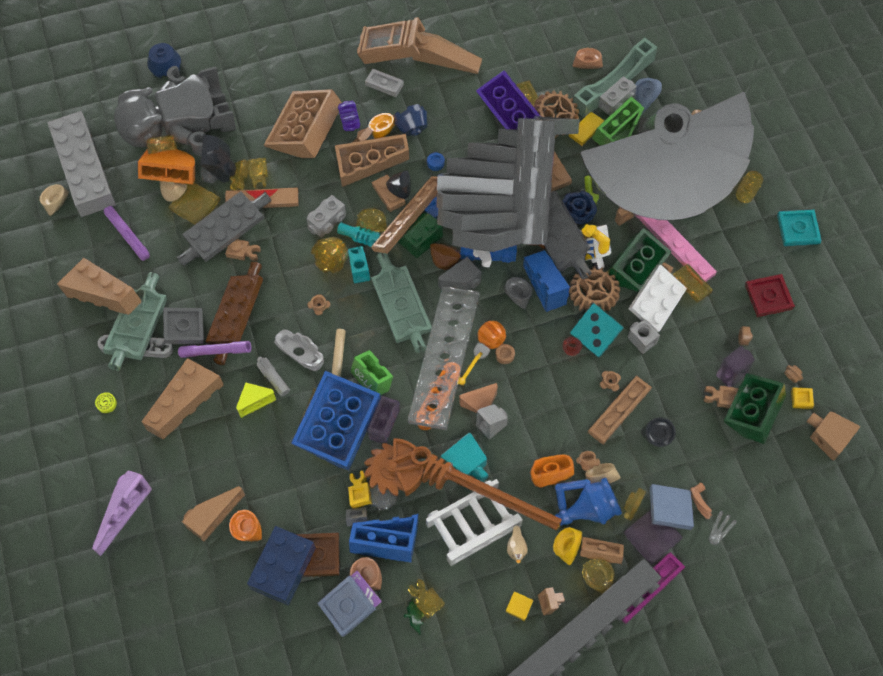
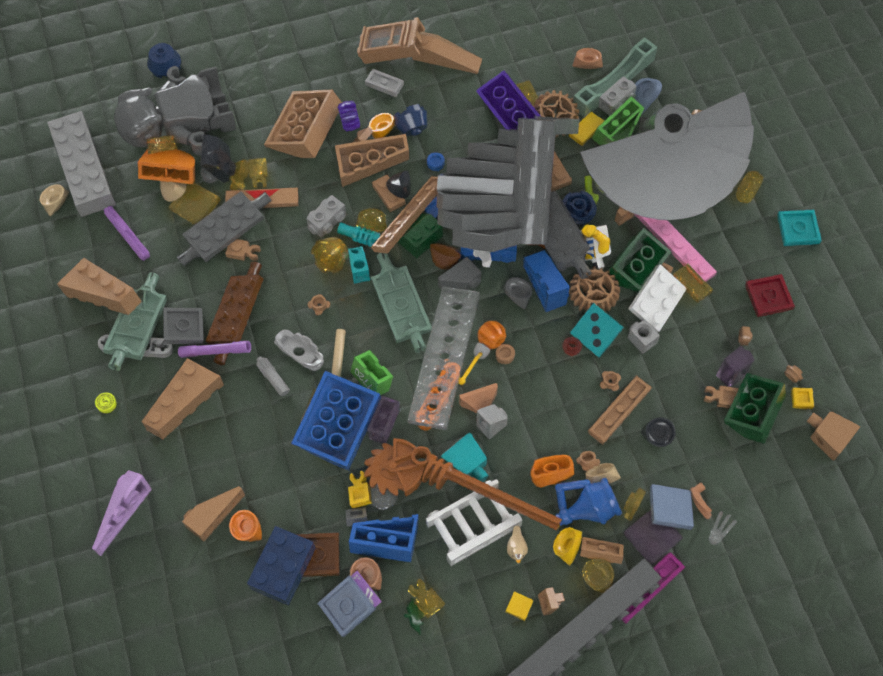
(254, 398): neon yellow slope -> none

